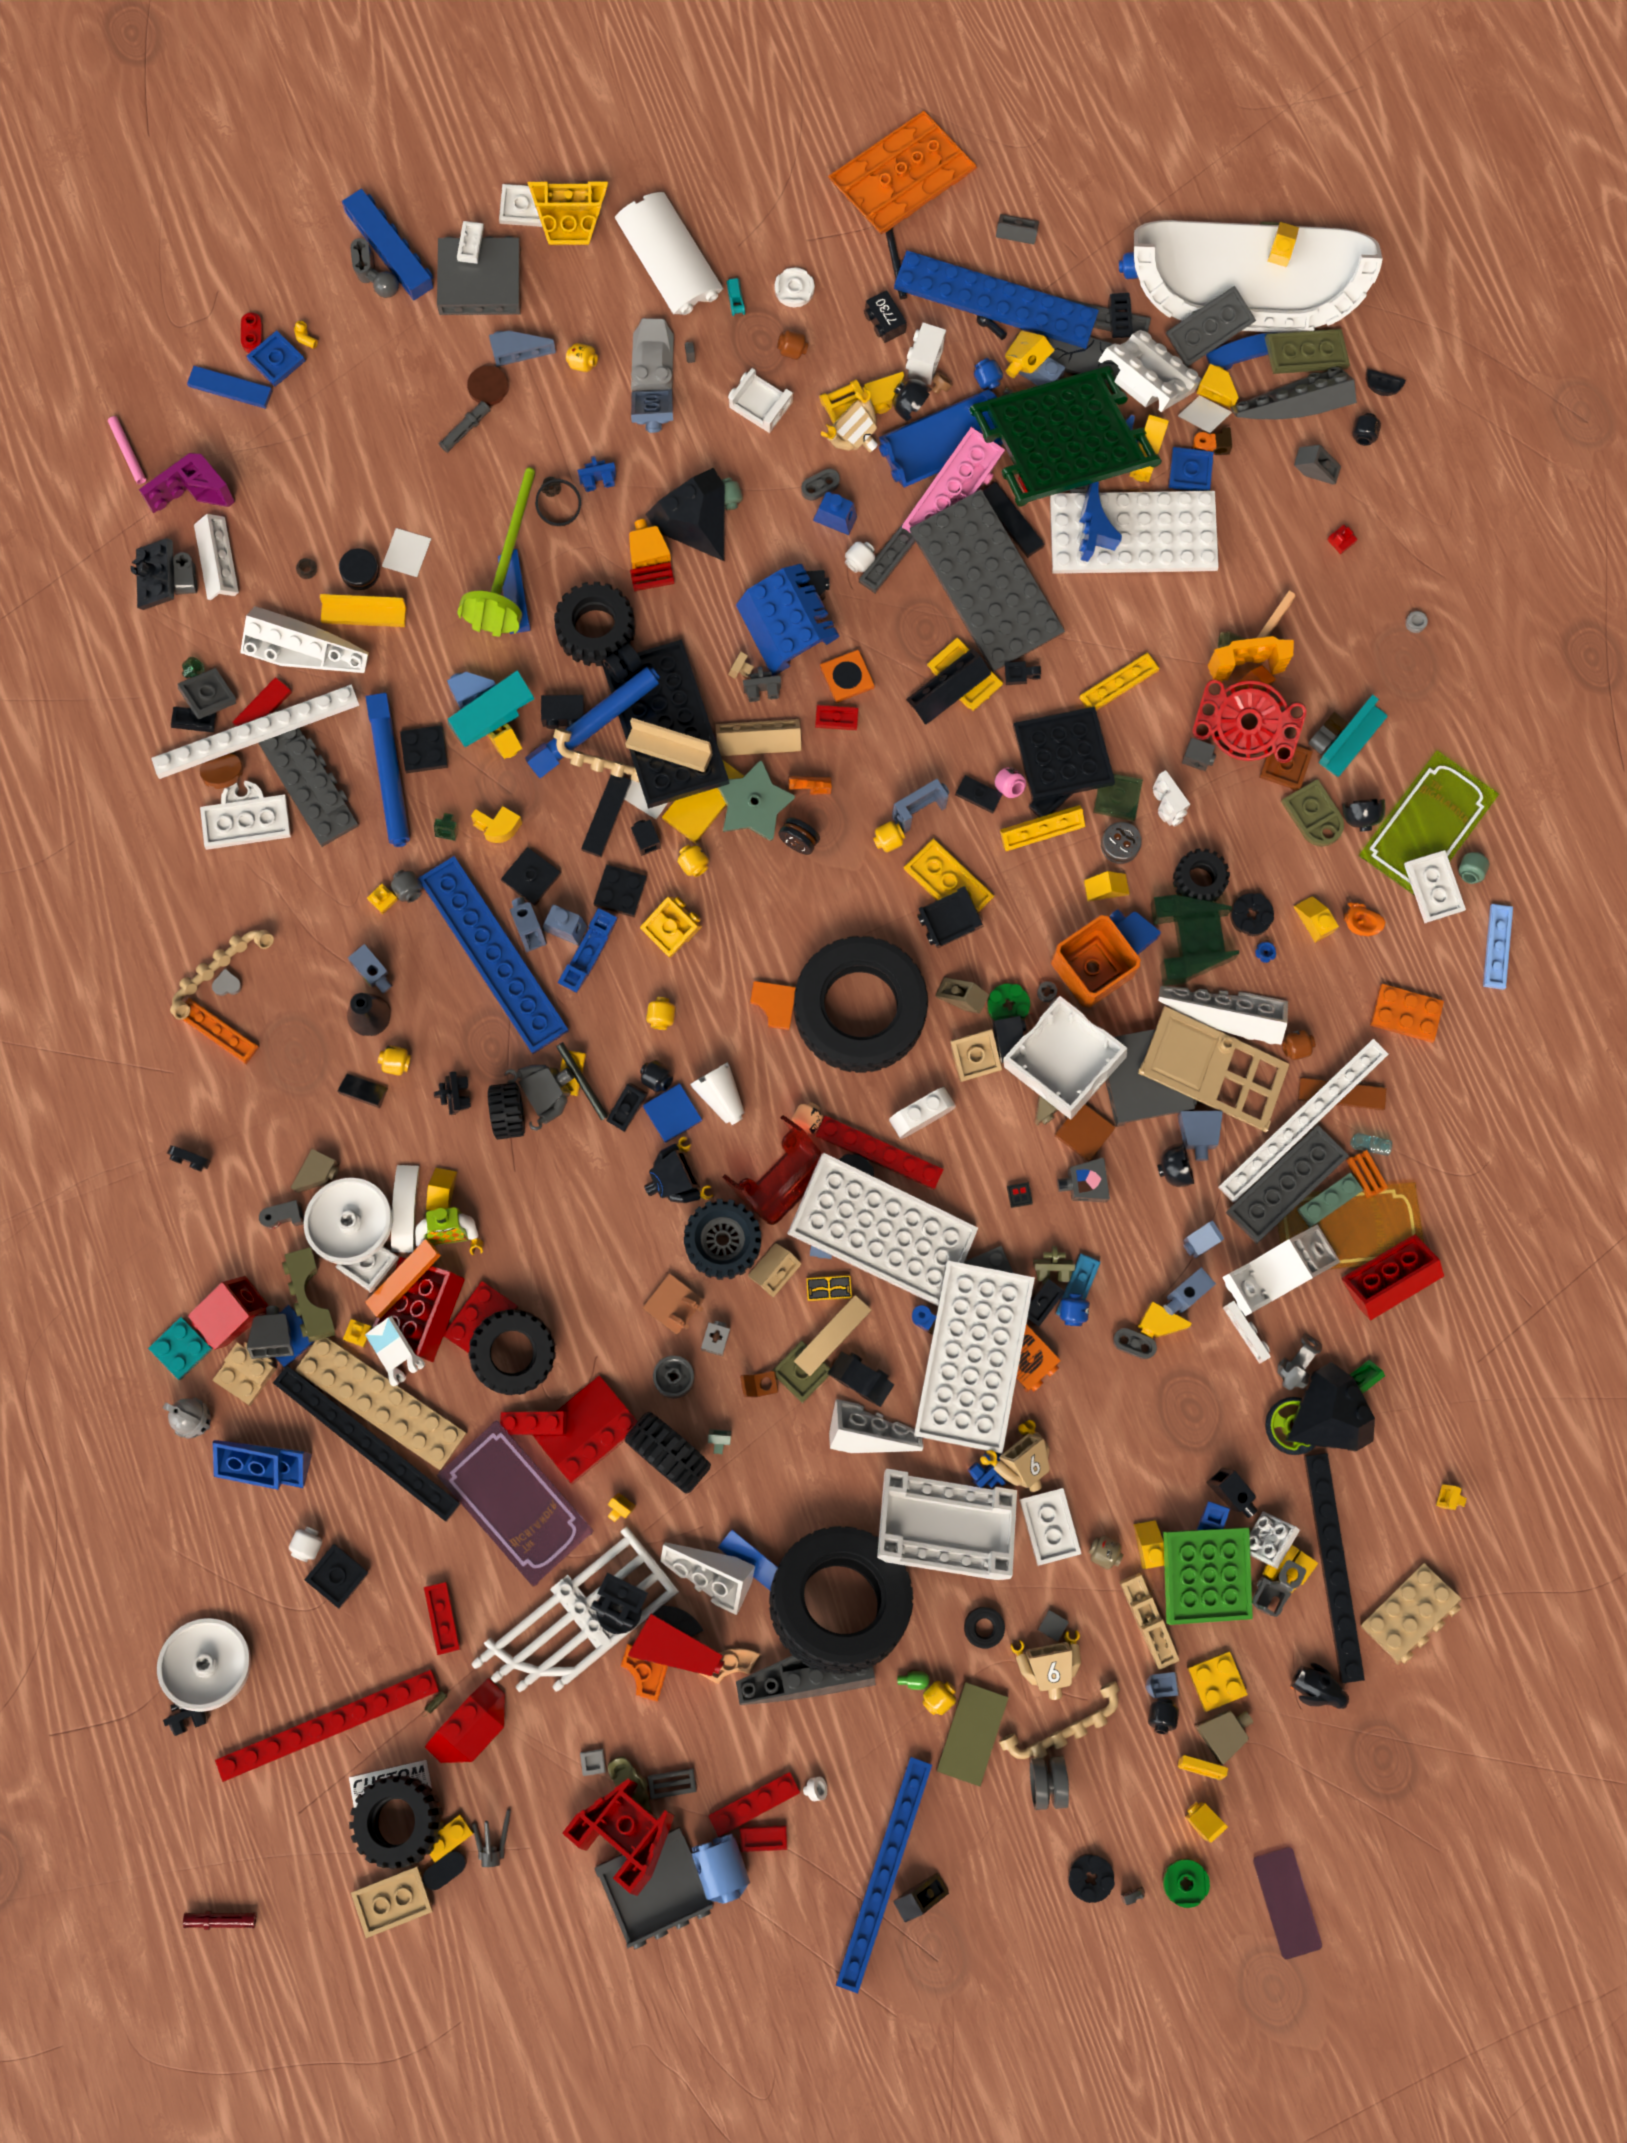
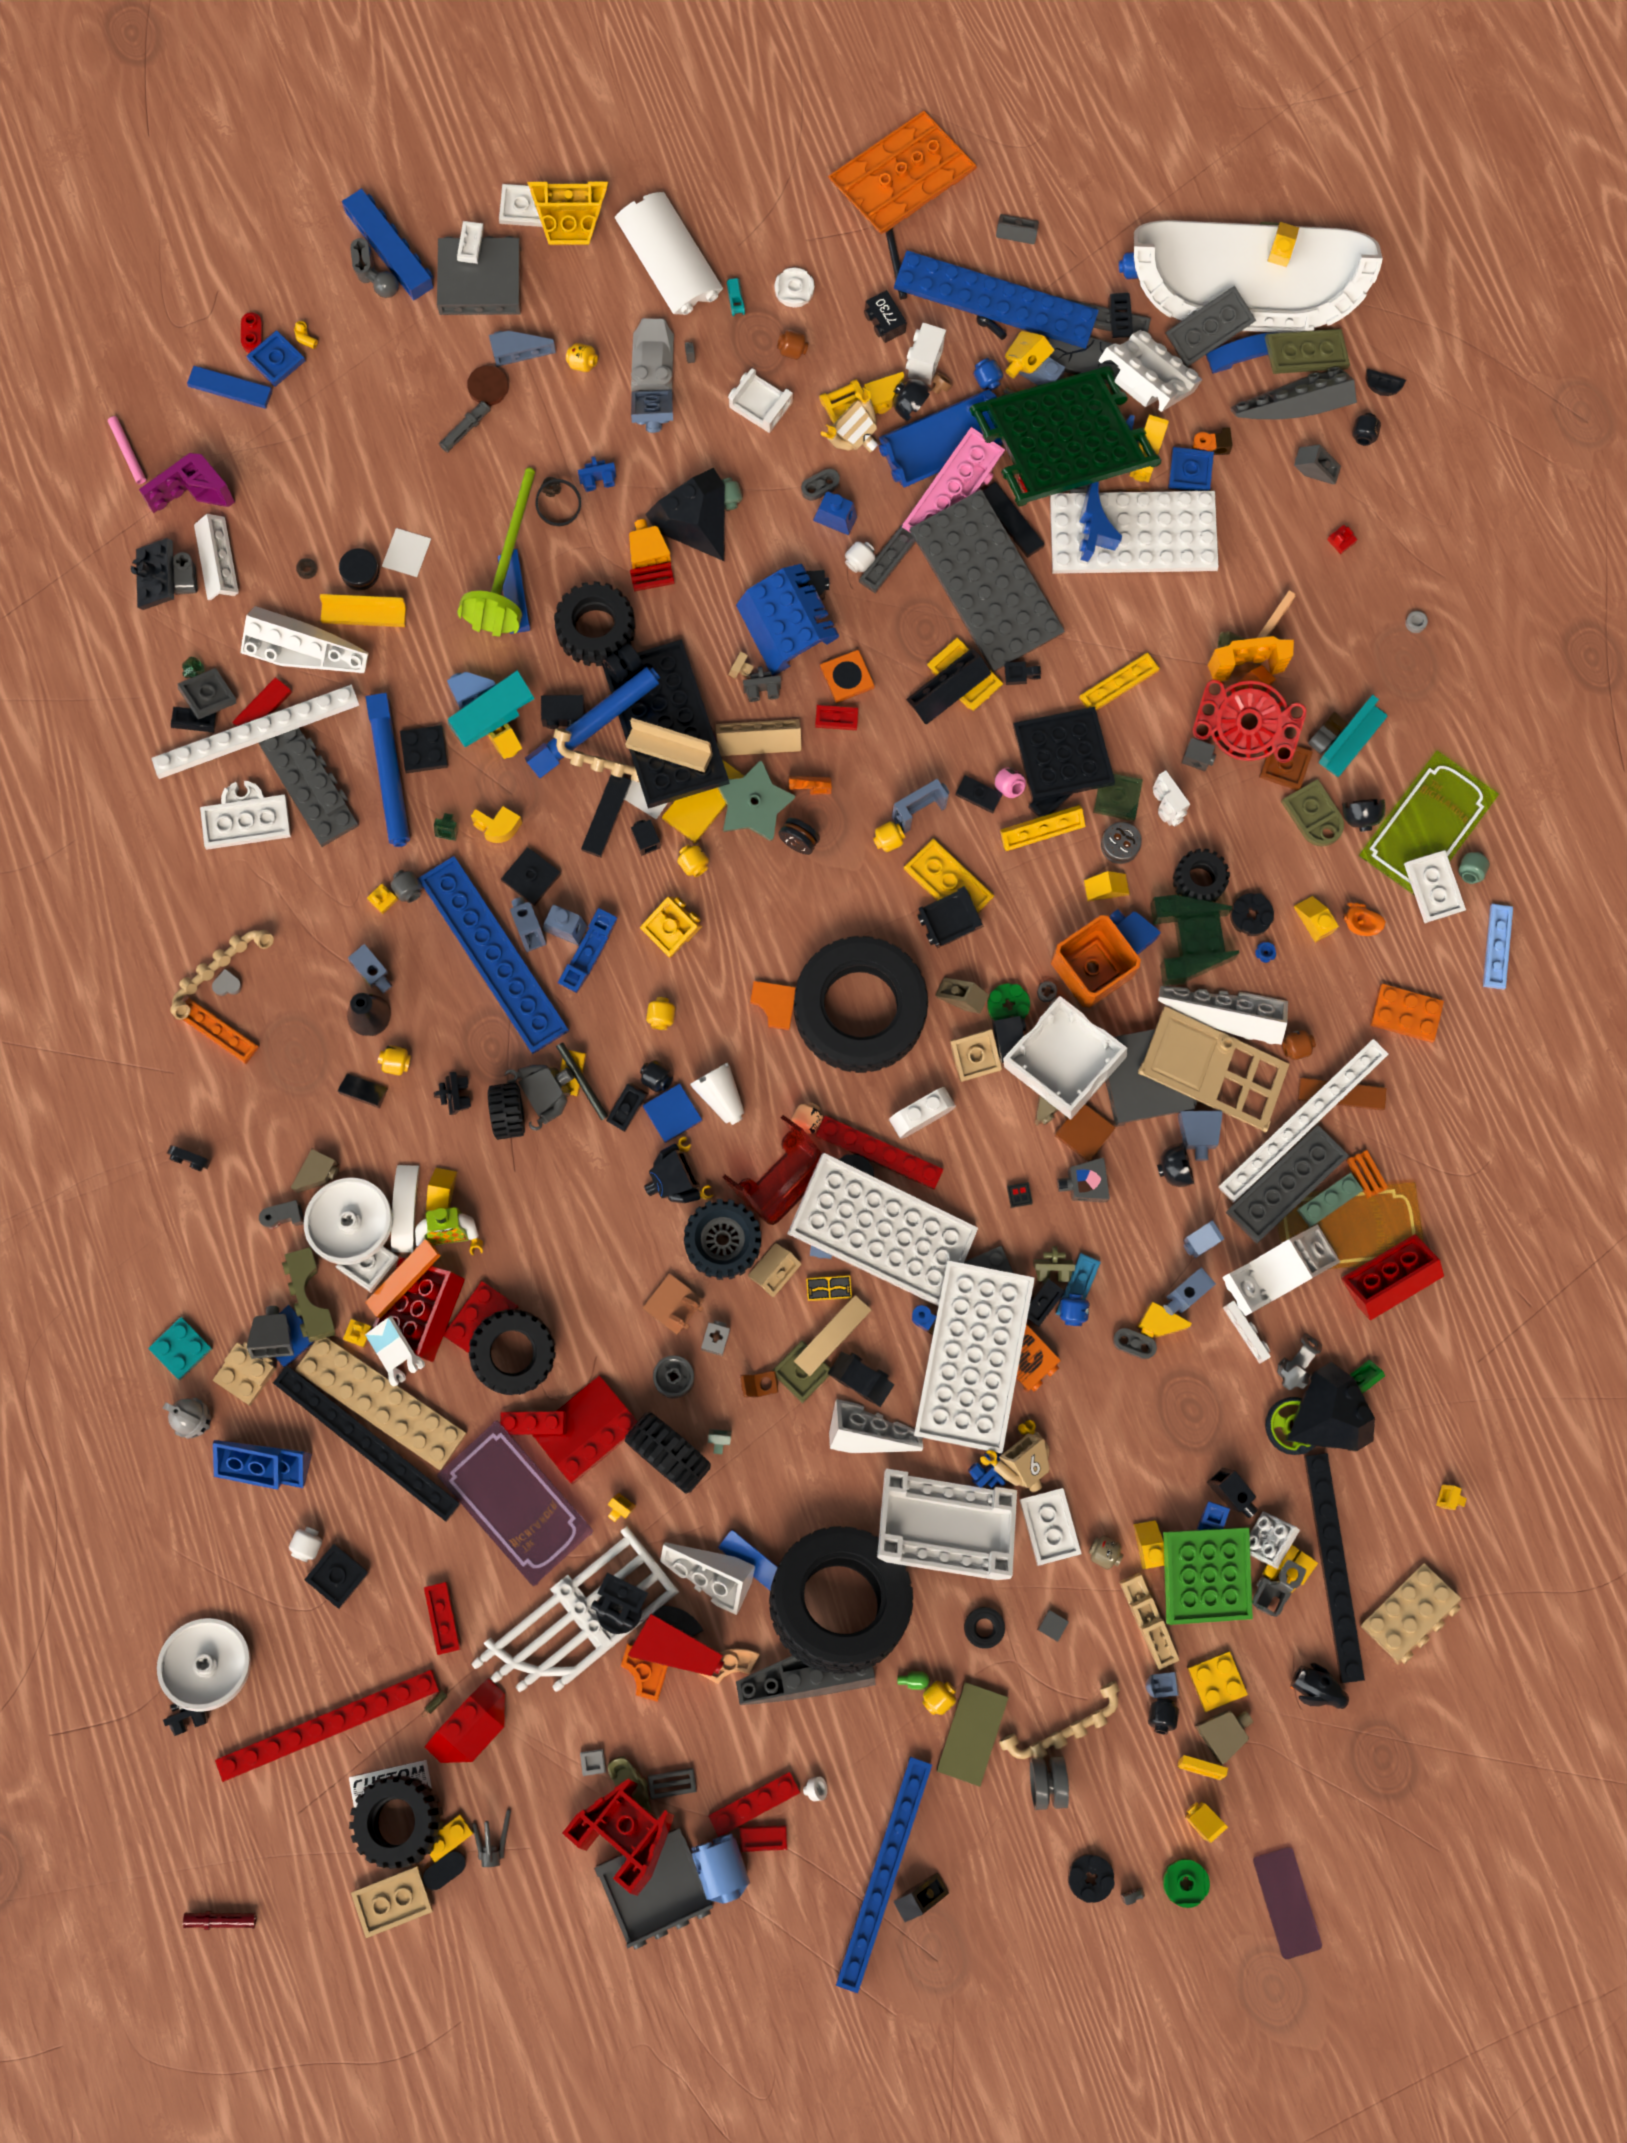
(221, 771): dark orange tile -> none
(228, 1311): slope -> none
(620, 891): black plate -> none
(1050, 1665): tan torso -> none
(1204, 414): white sticker -> none
(1218, 387): yellow slope -> none
(1372, 1144): clear light blue bar -> none

